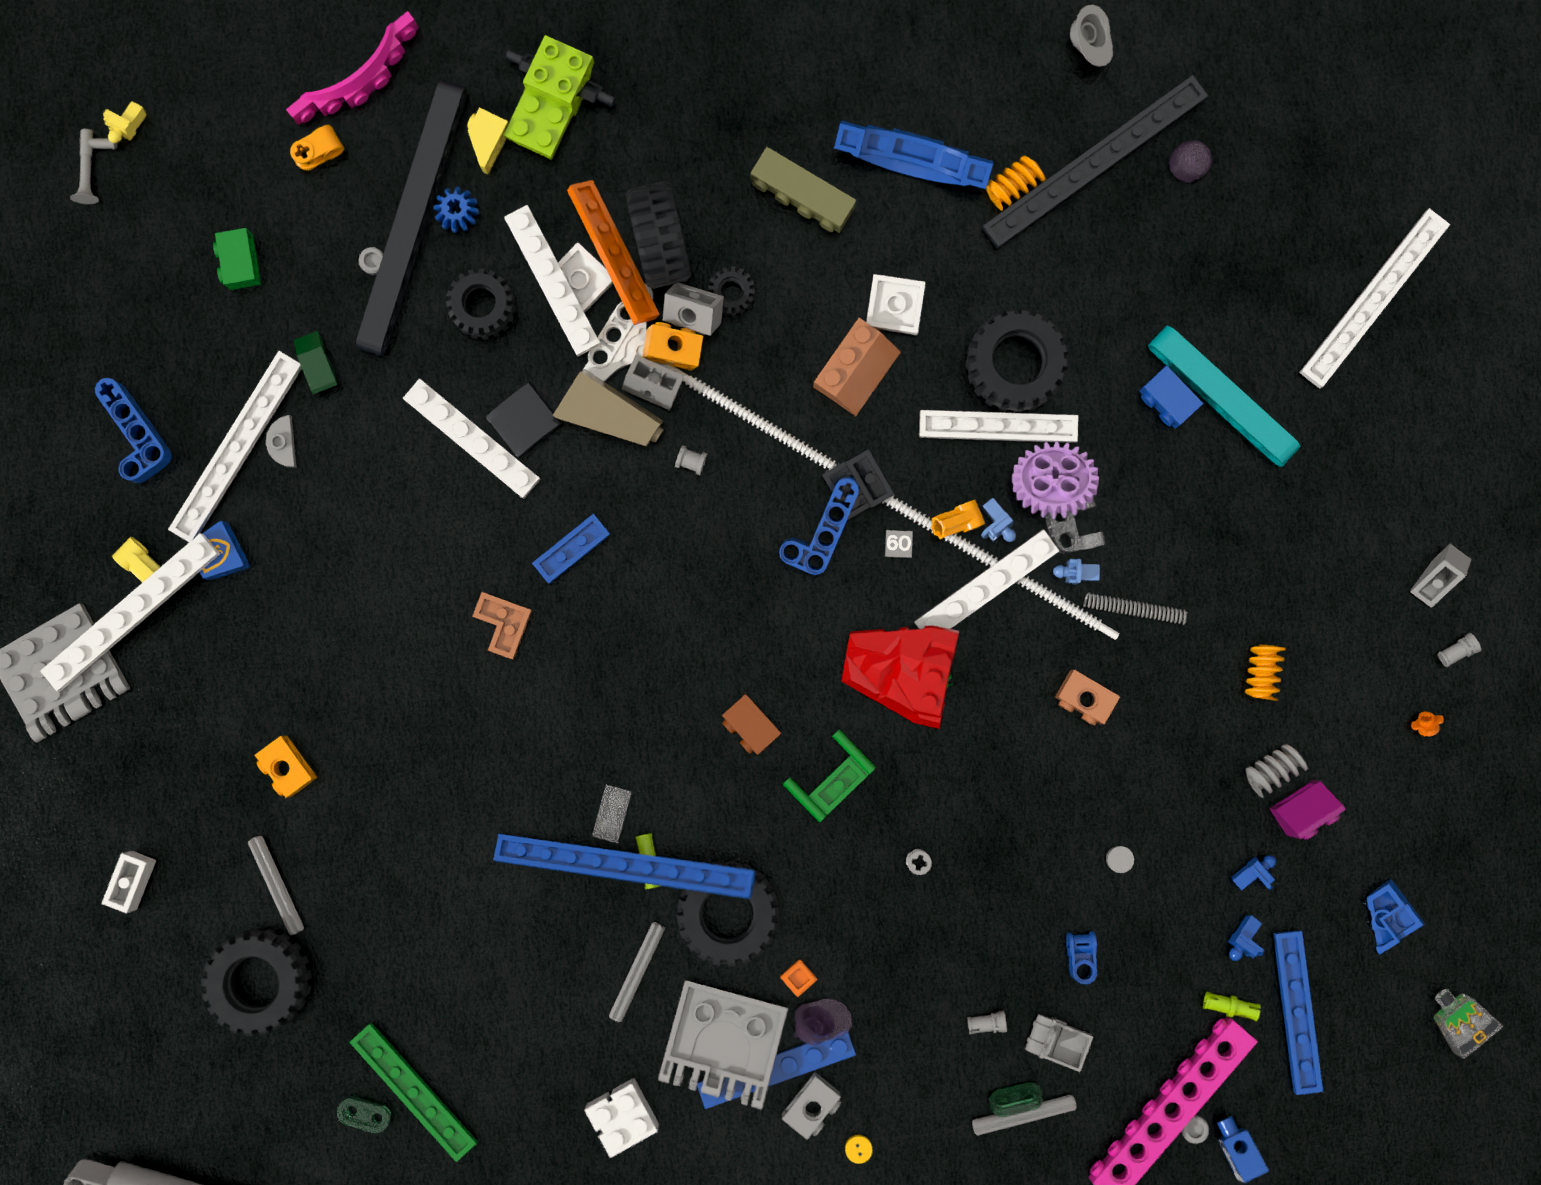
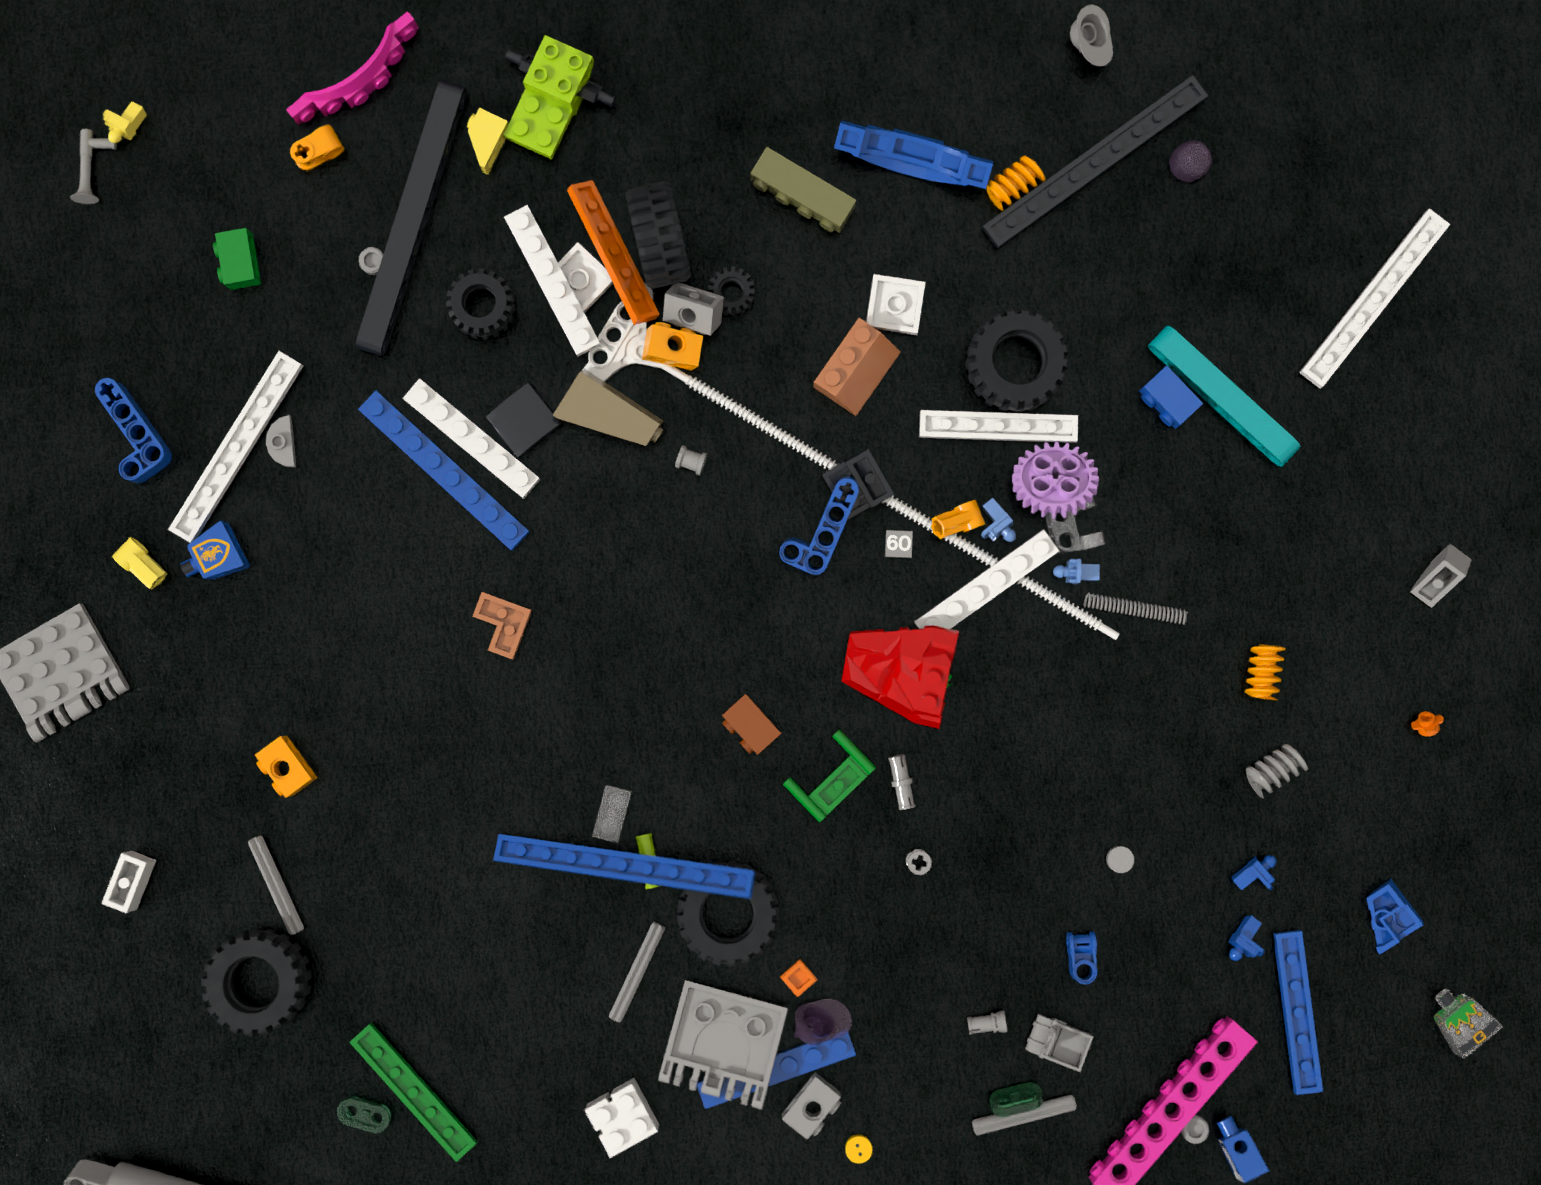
(130, 612): white plate -> none
(315, 362): dark green slope -> none
(444, 470): none -> blue plate
(453, 219): blue gear -> none
(571, 549): blue plate -> none
(652, 382): light grey brick -> none
(901, 782): none -> light grey pin
(1102, 699): nougat brick -> none
(1231, 1006): lime pin -> none
(1307, 810): magenta slope -> none
(1465, 647): light grey pin -> none

